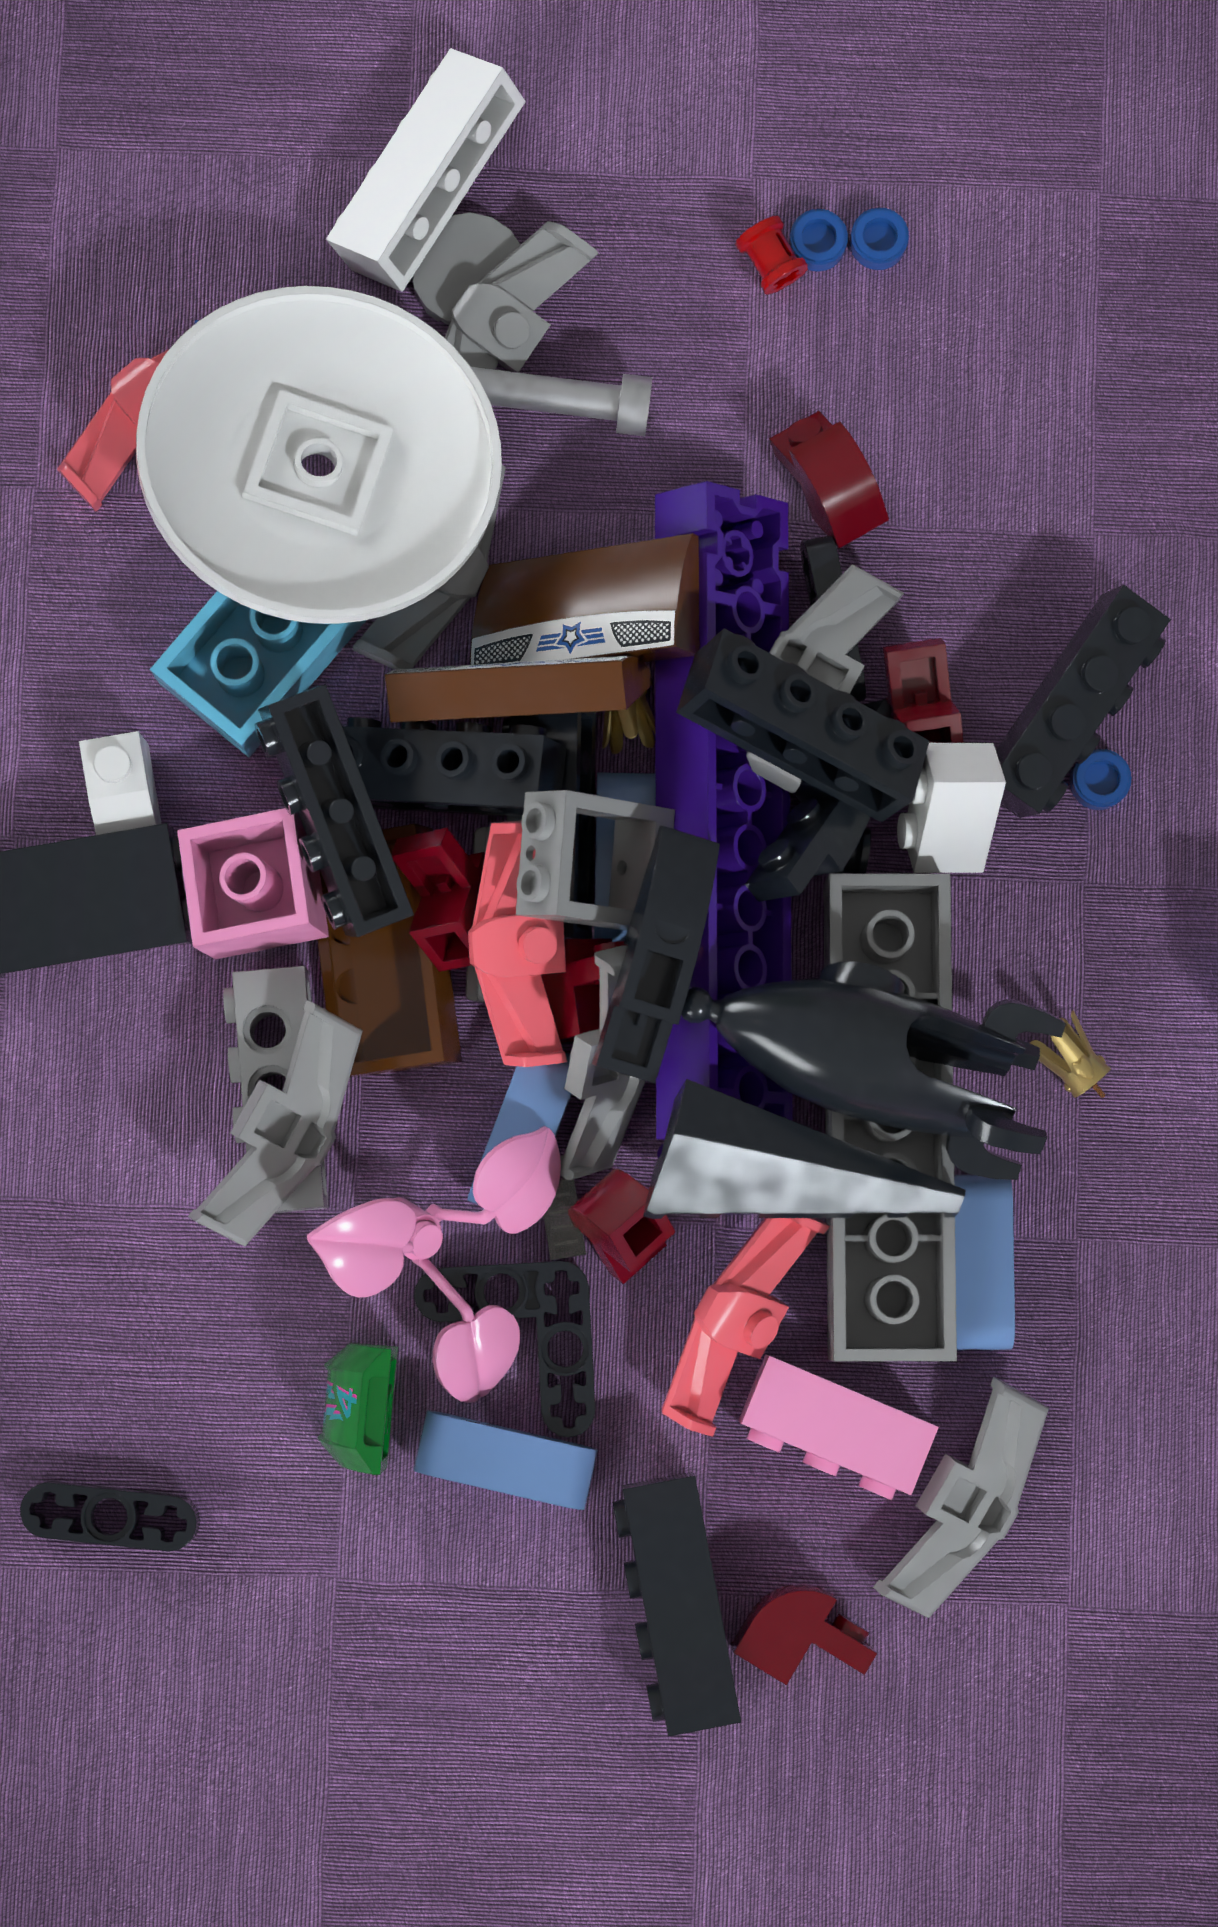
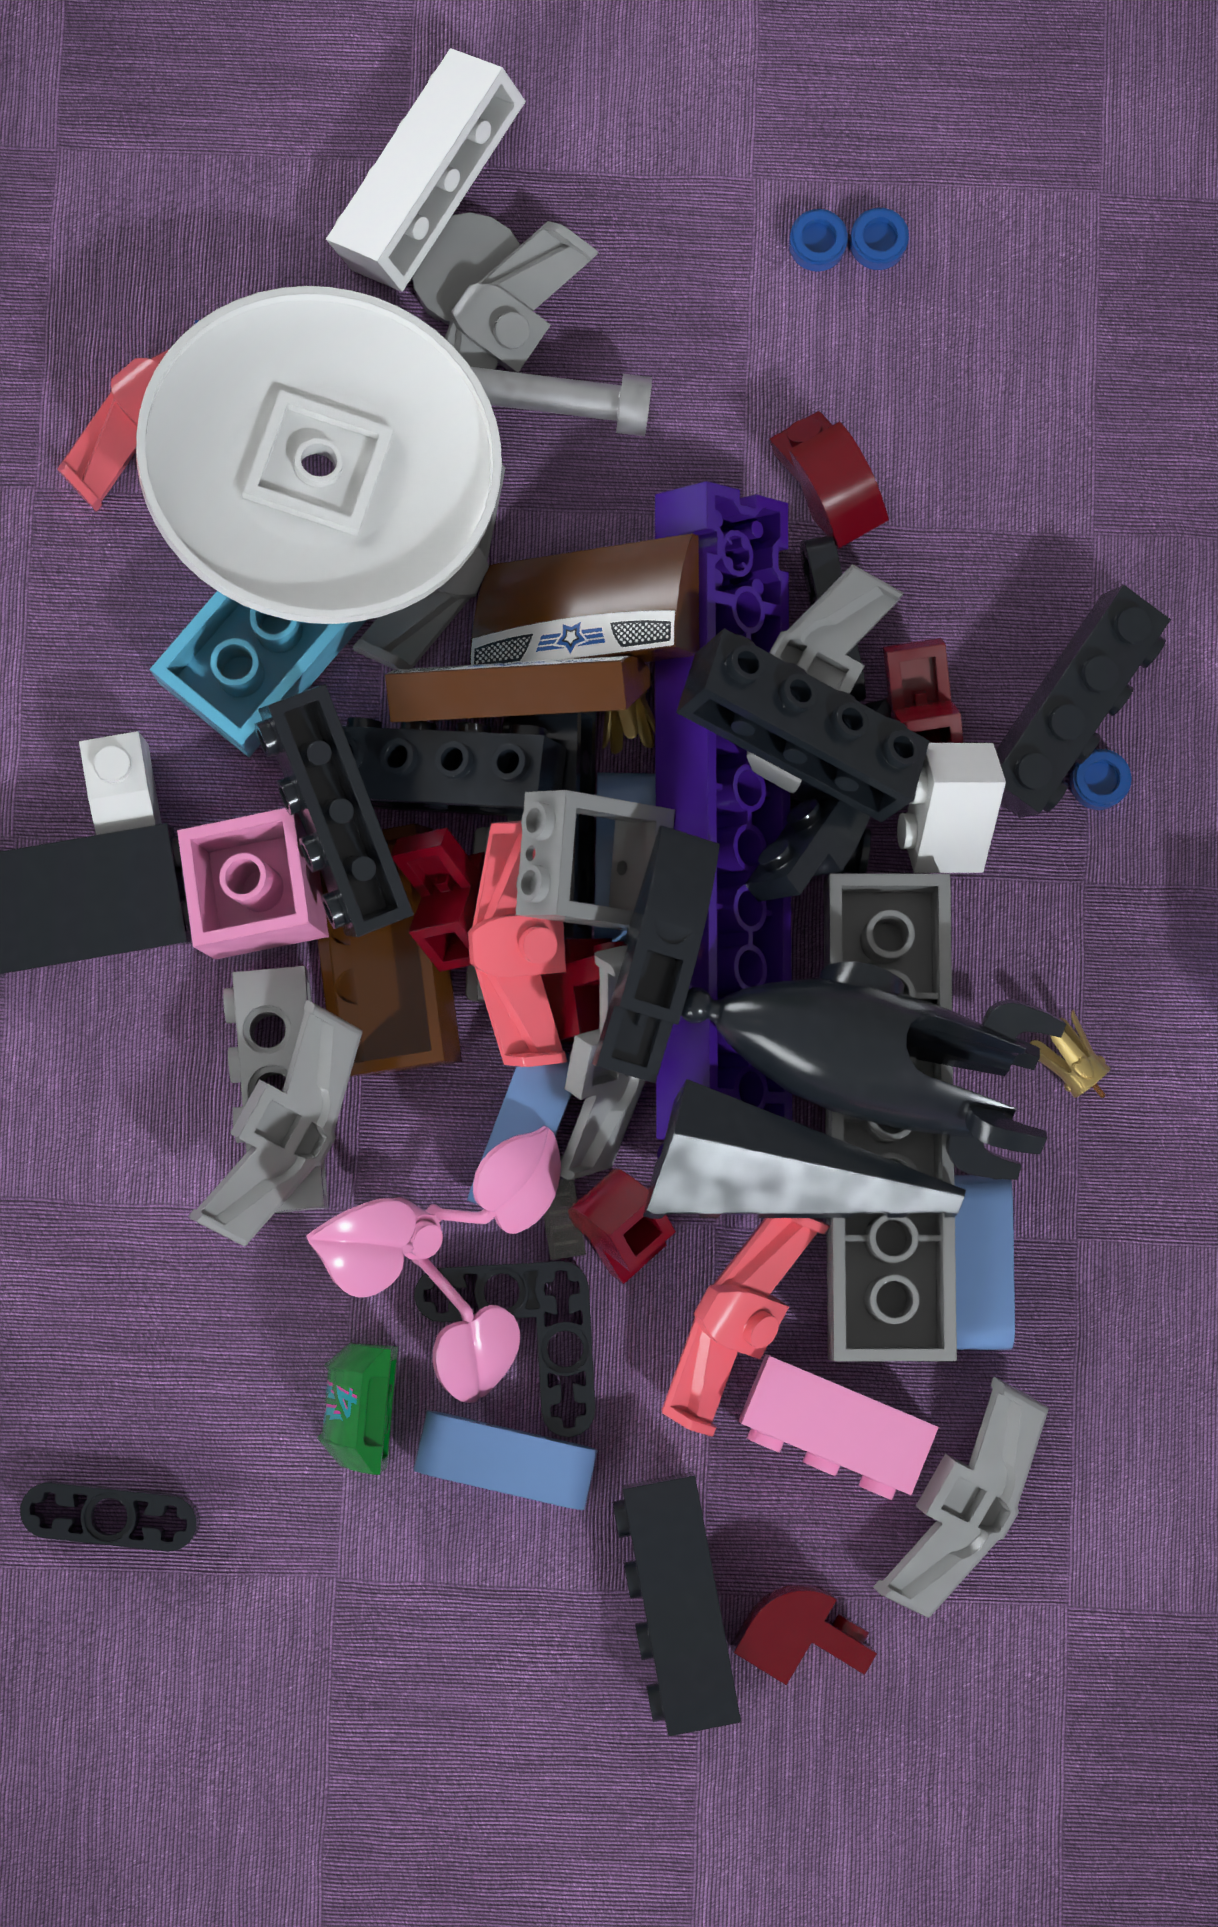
(771, 254): red bush -> none

